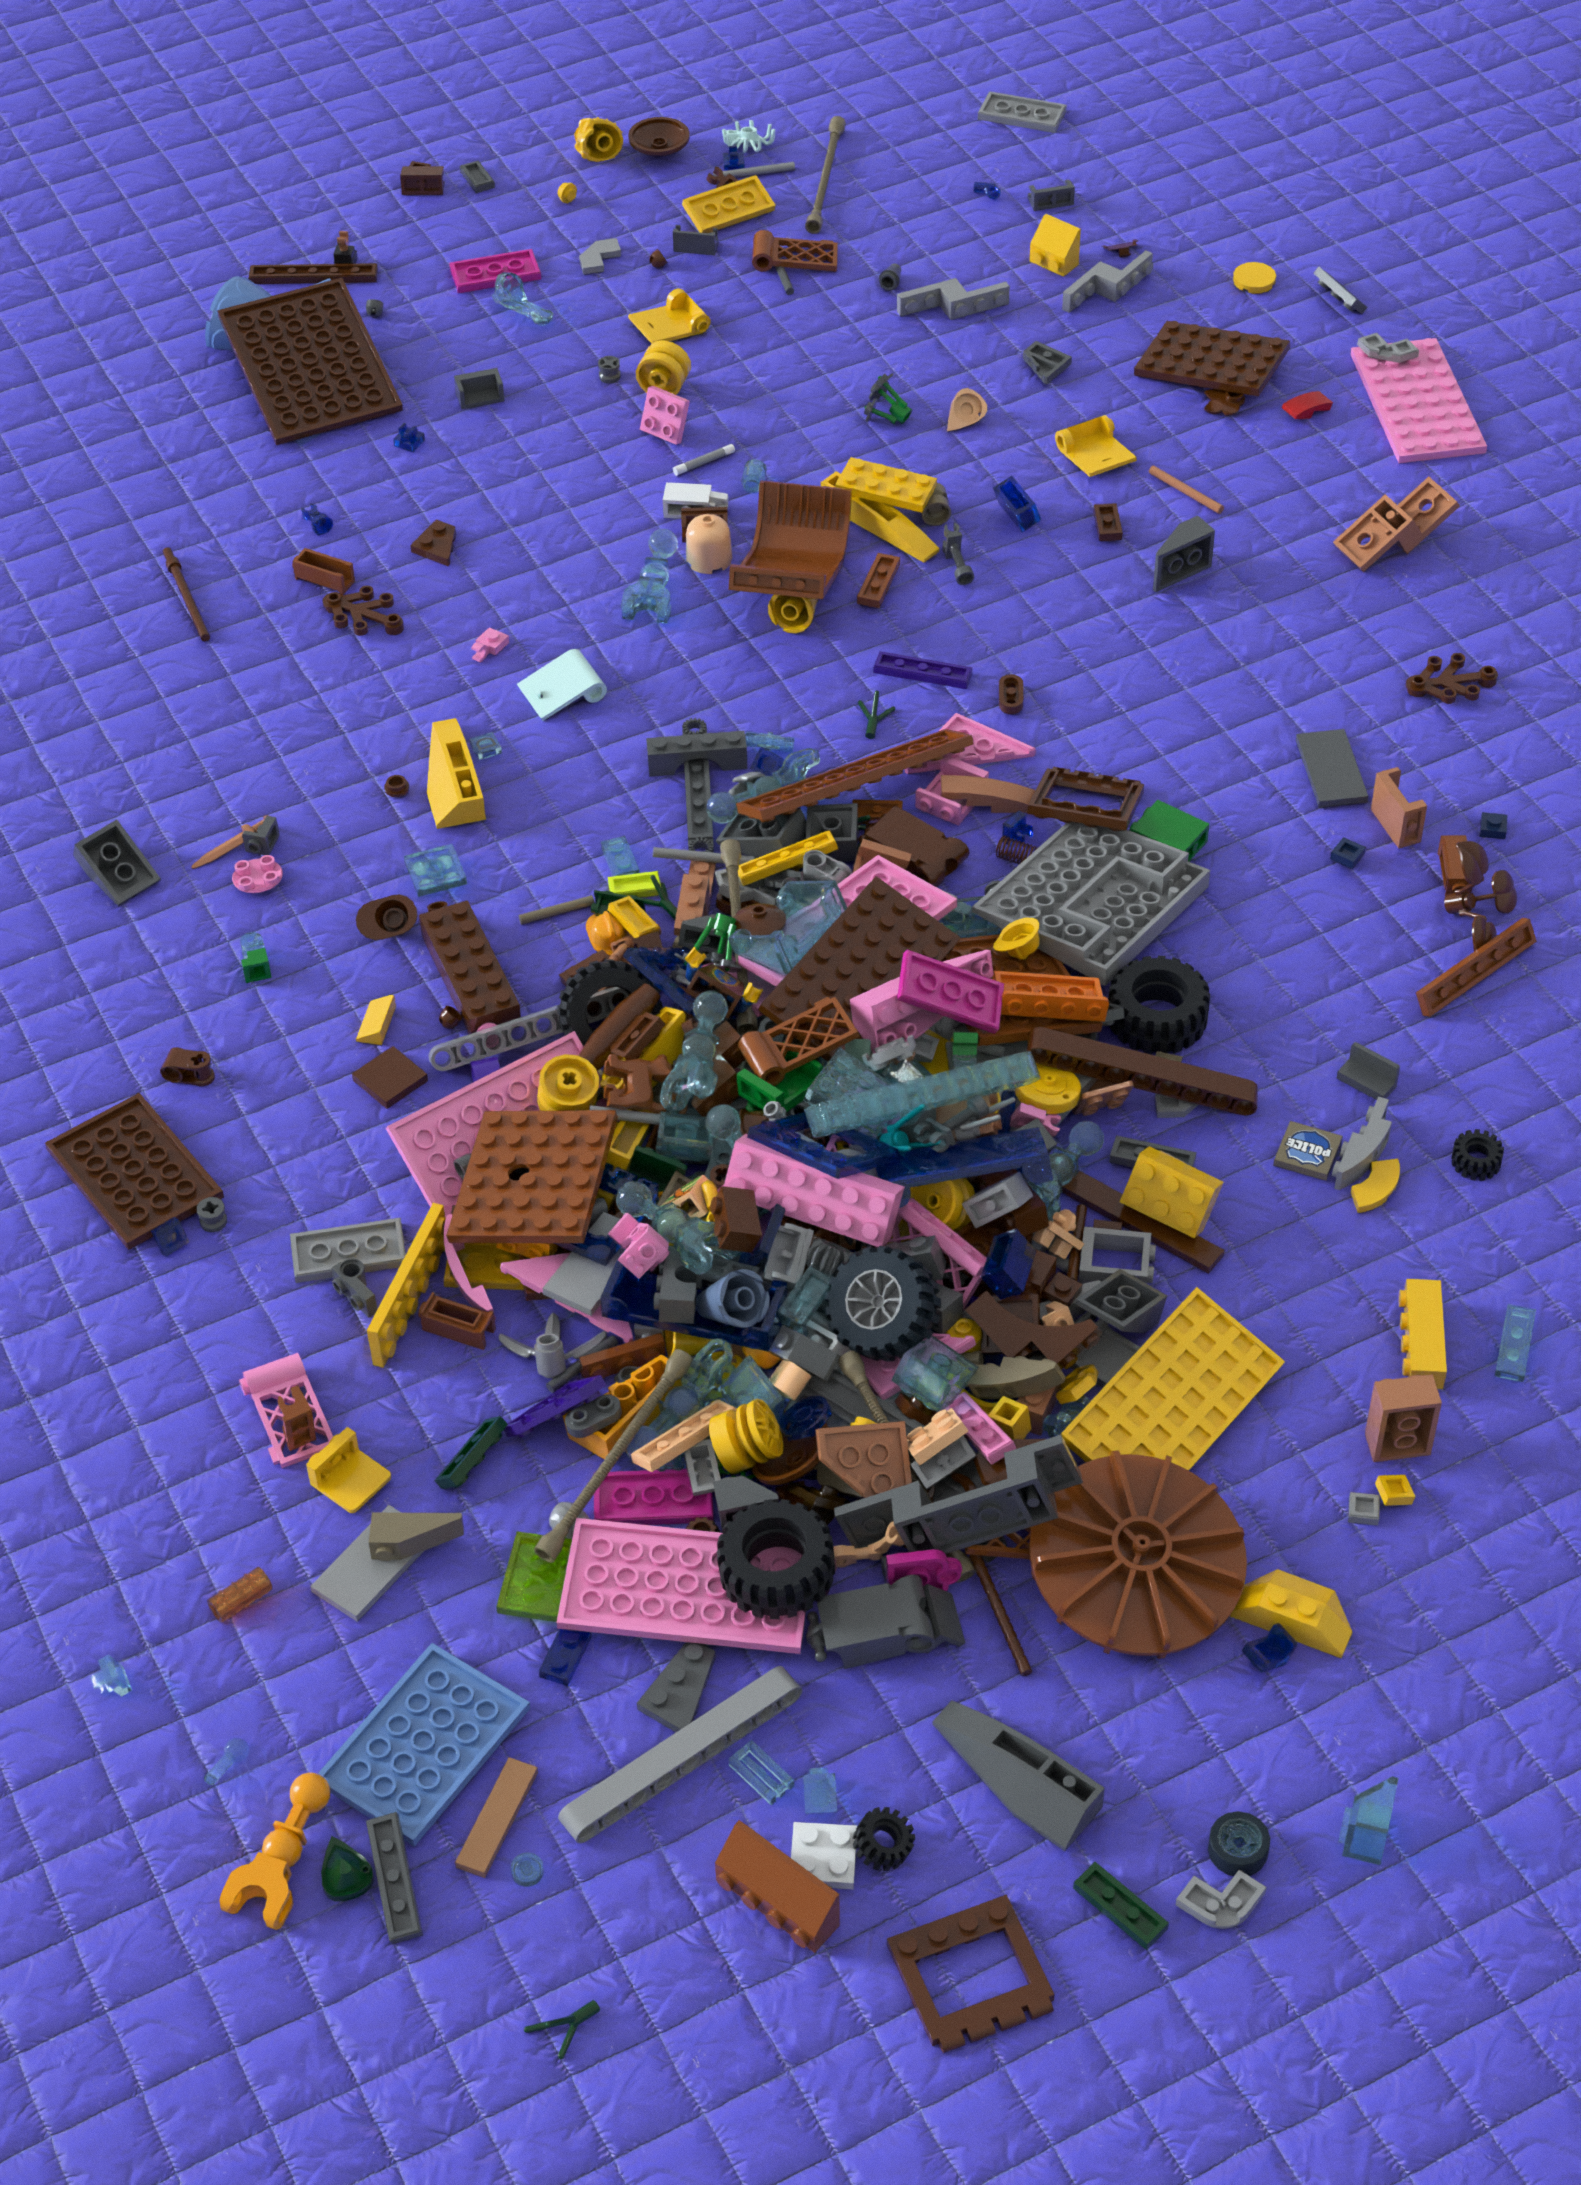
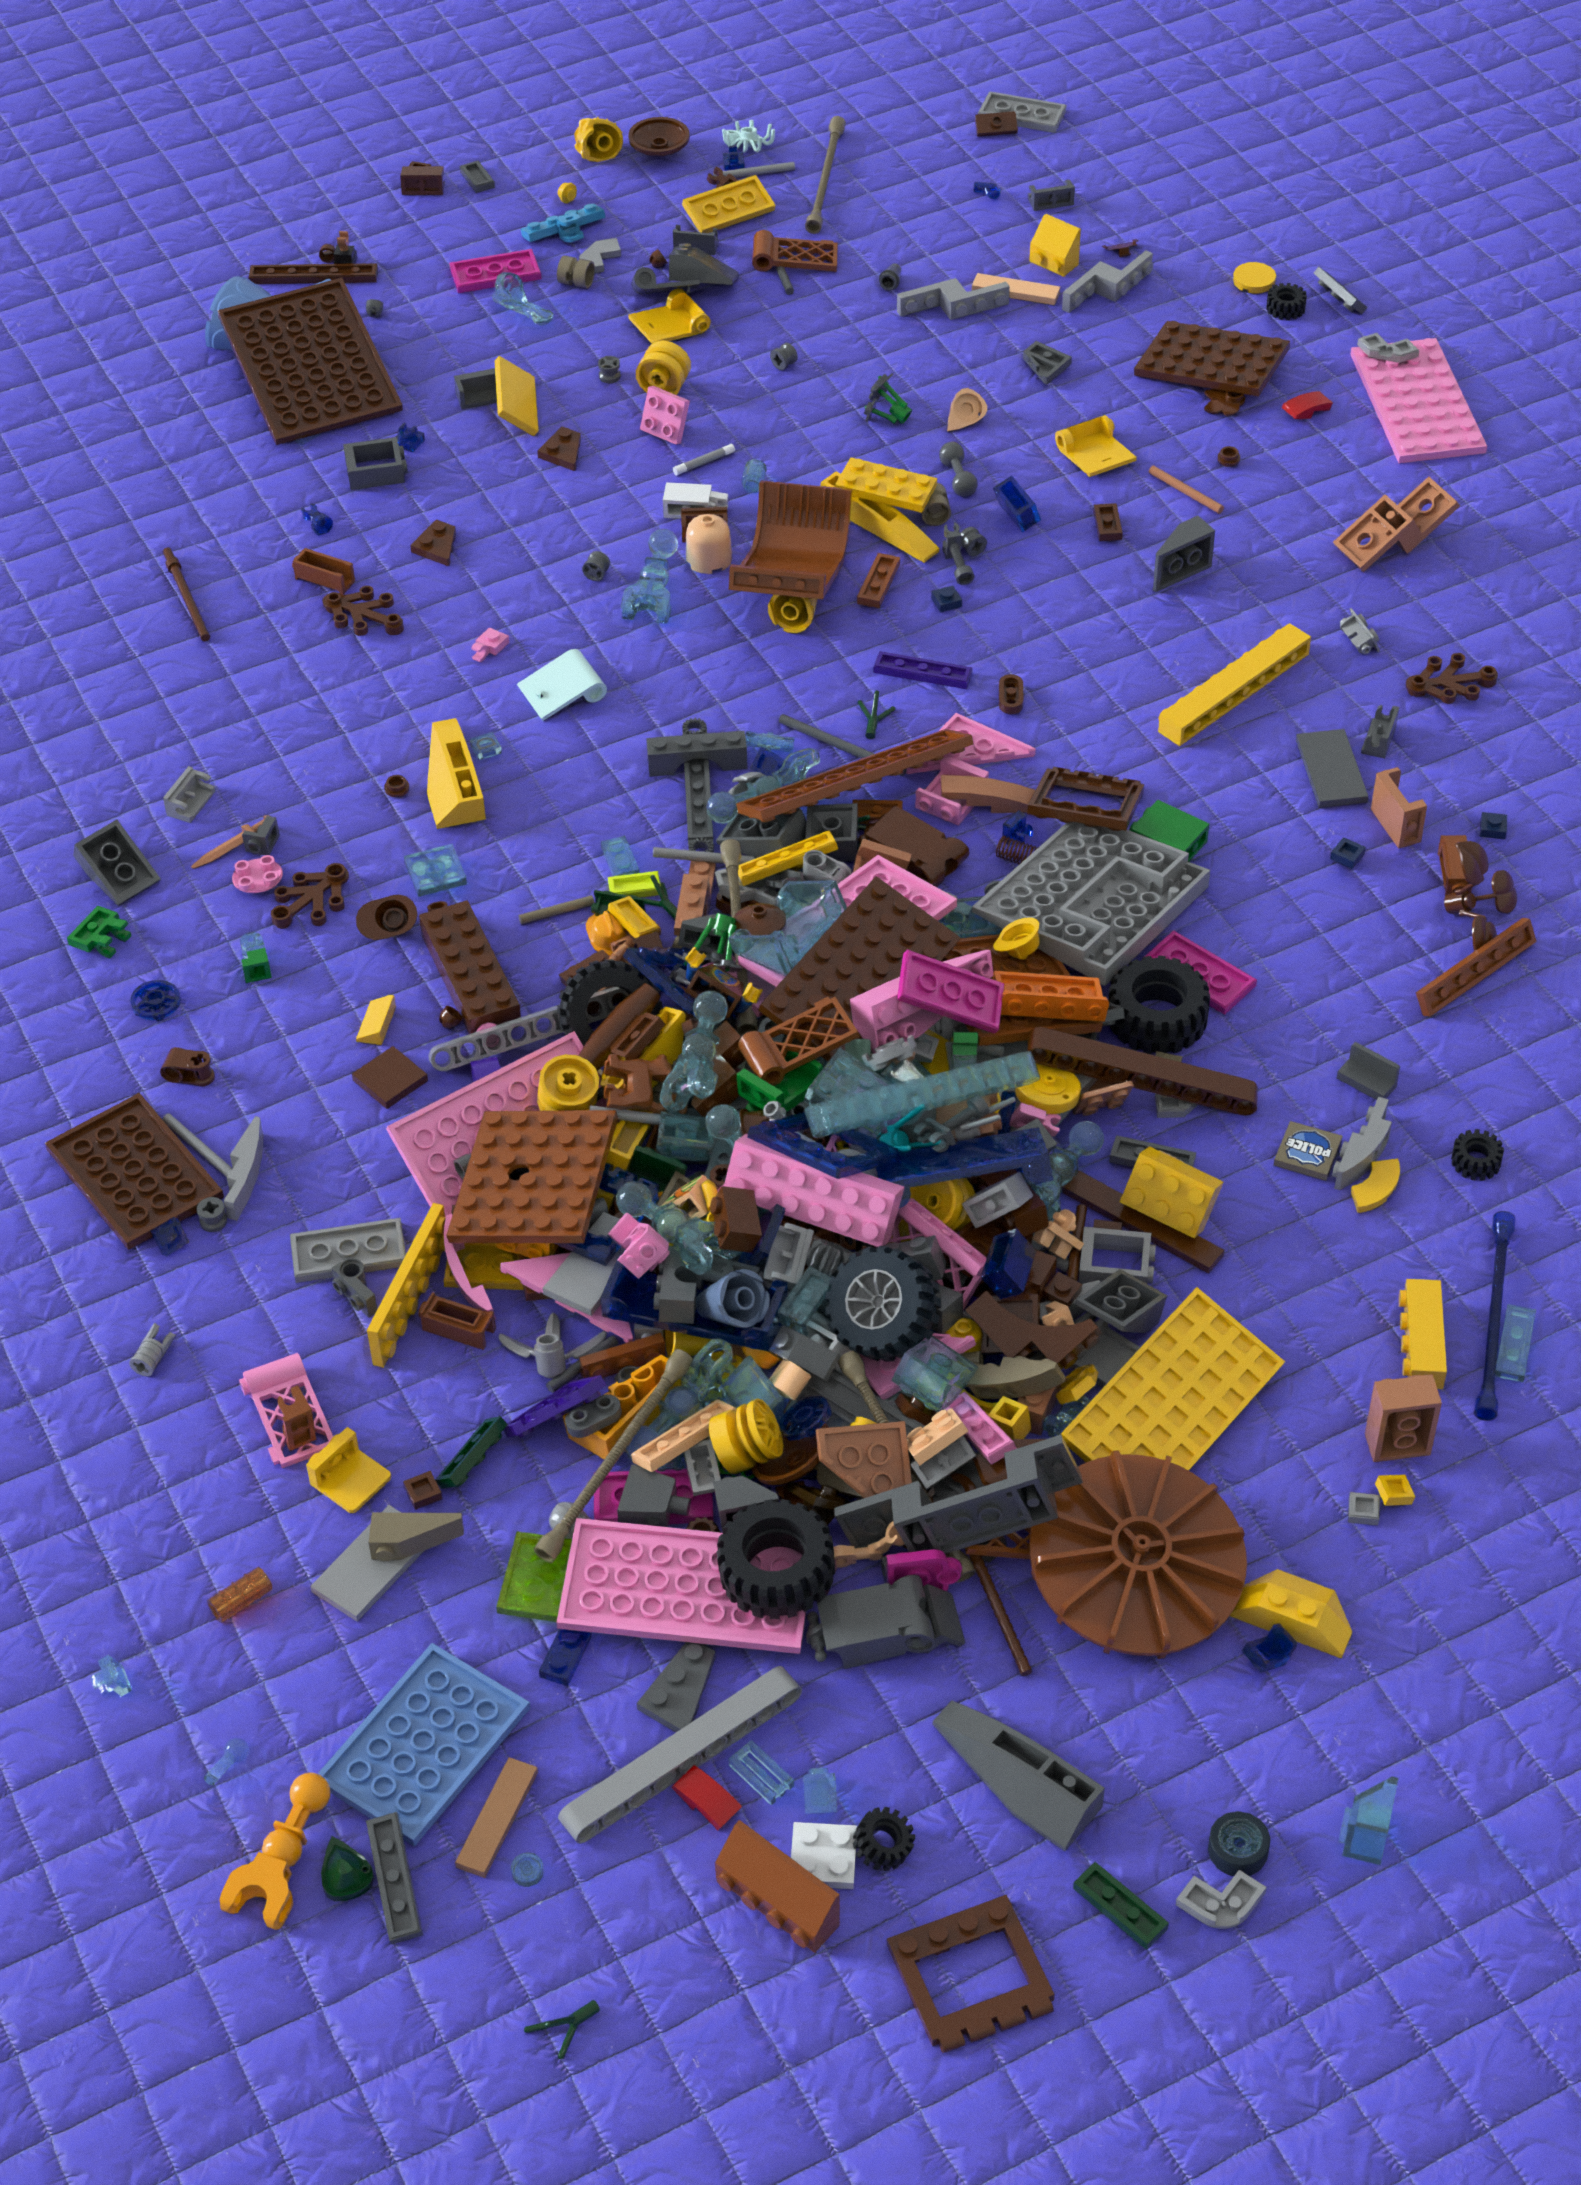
(93, 930): none -> green plate
(150, 1352): none -> light grey hinge
(155, 1000): none -> clear blue wheel
(188, 795): none -> light grey hinge
(197, 1144): none -> light grey piece
(246, 1164): none -> light grey slope
(327, 256): none -> reddish brown hinge
(333, 877): none -> reddish brown plant
(375, 474): none -> dark grey window
(422, 1490): none -> reddish brown plate
(516, 396): none -> yellow tile
(561, 448): none -> reddish brown wing
(565, 225): none -> dark azure plate
(576, 272): none -> dark tan wheel
(596, 566): none -> dark grey wheel
(645, 283): none -> dark grey door
(650, 1499): none -> dark grey torso
(691, 263): none -> dark grey slope
(706, 1795): none -> red slope
(783, 356): none -> dark grey wheel
(826, 738): none -> dark grey bar
(946, 598): none -> dark blue plate
(964, 482): none -> dark grey piece
(973, 541): none -> dark grey wheel
(996, 123): none -> reddish brown plate
(1021, 289): none -> light nougat tile
(1225, 981): none -> dark pink tile
(1228, 456): none -> reddish brown plate
(1234, 684): none -> yellow brick
(1286, 301): none -> black tyre
(1365, 638): none -> light grey hinge
(1380, 733): none -> dark grey hinge
(1486, 1402): none -> clear blue hose

